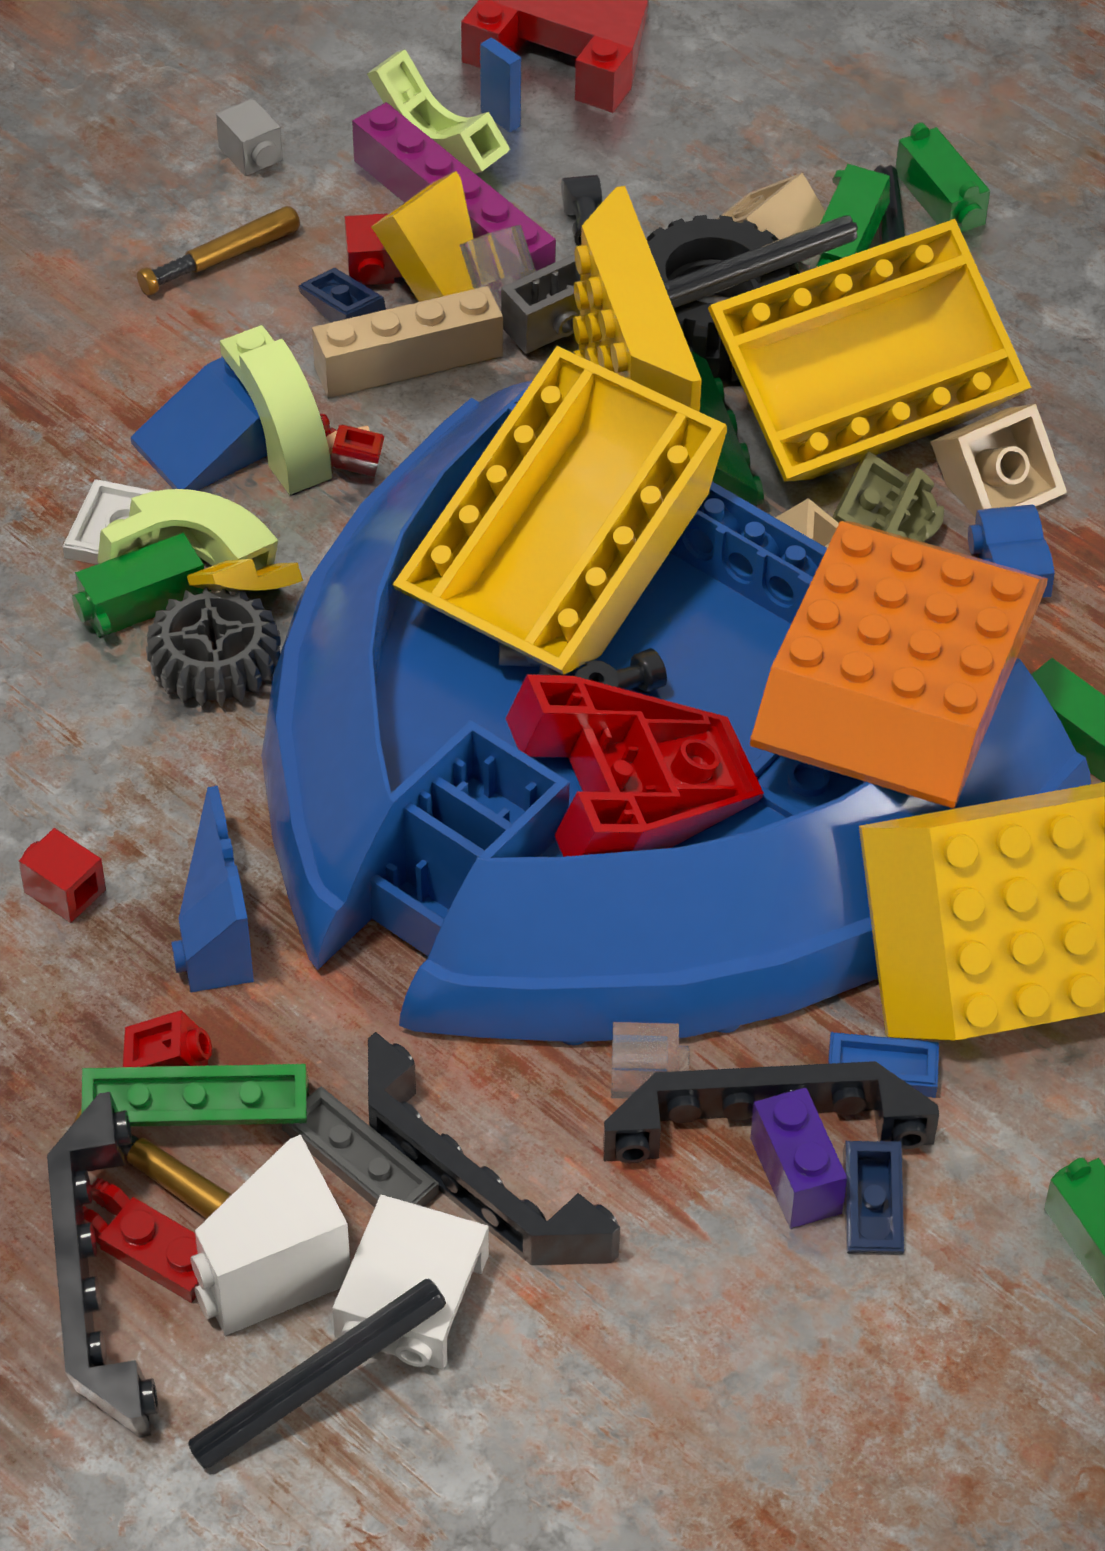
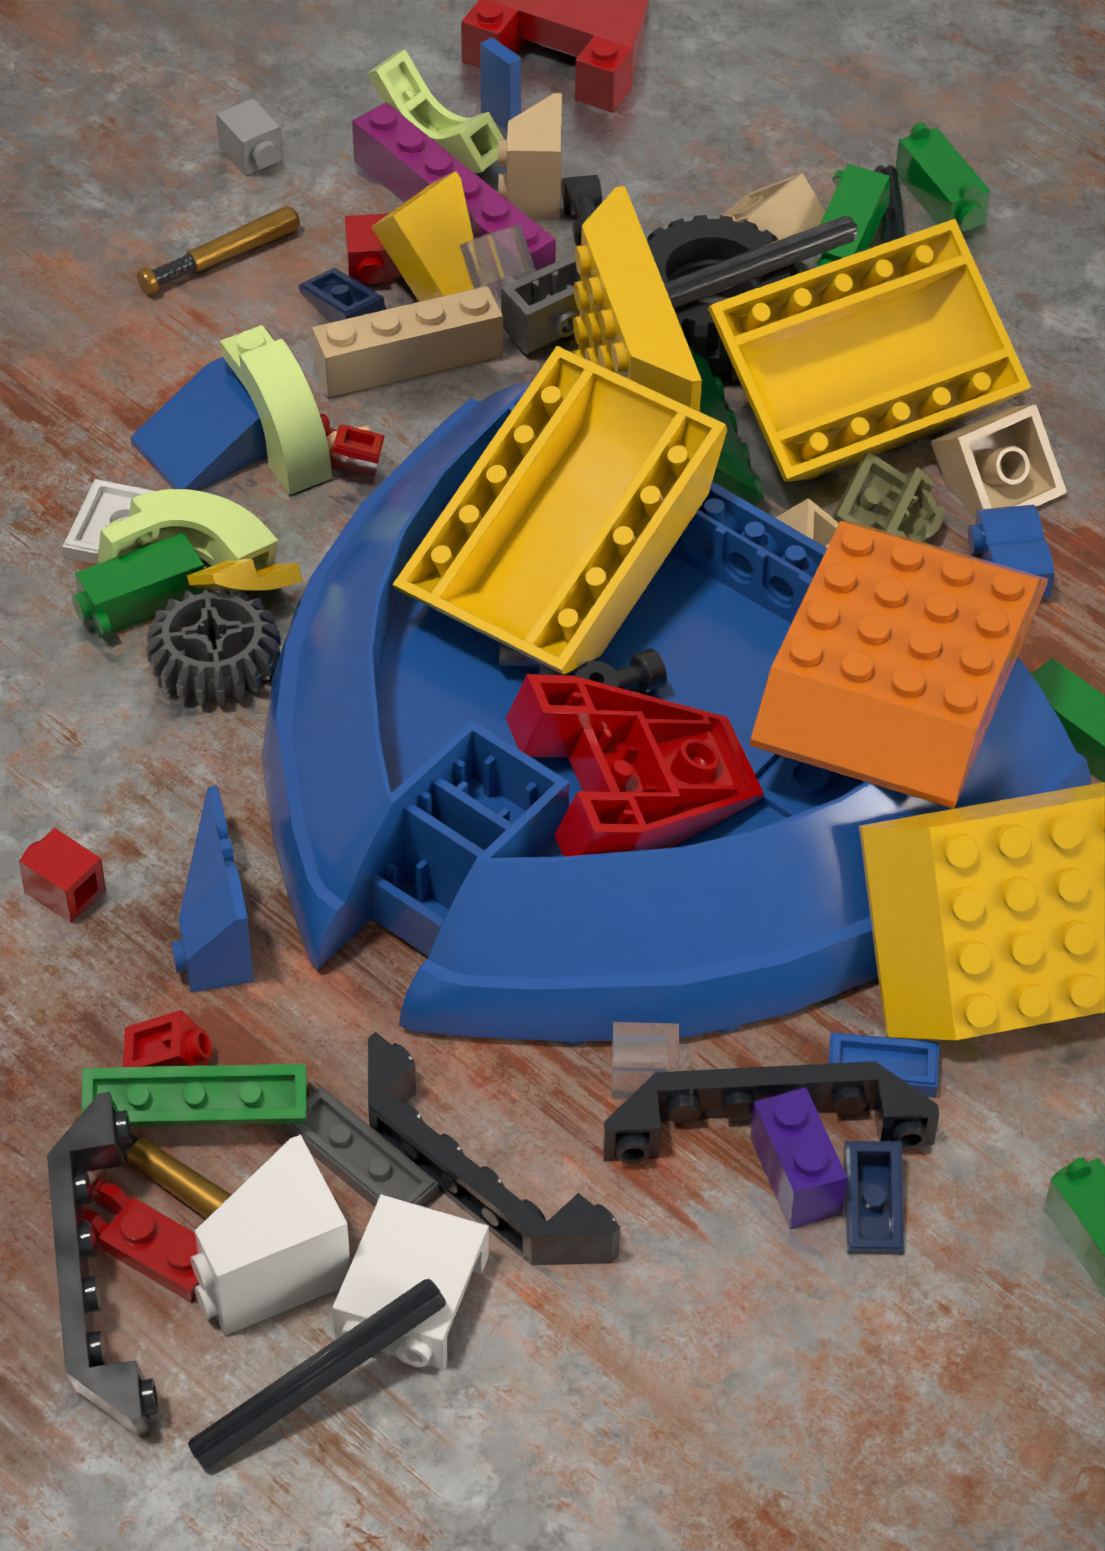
(533, 160): none -> tan slope

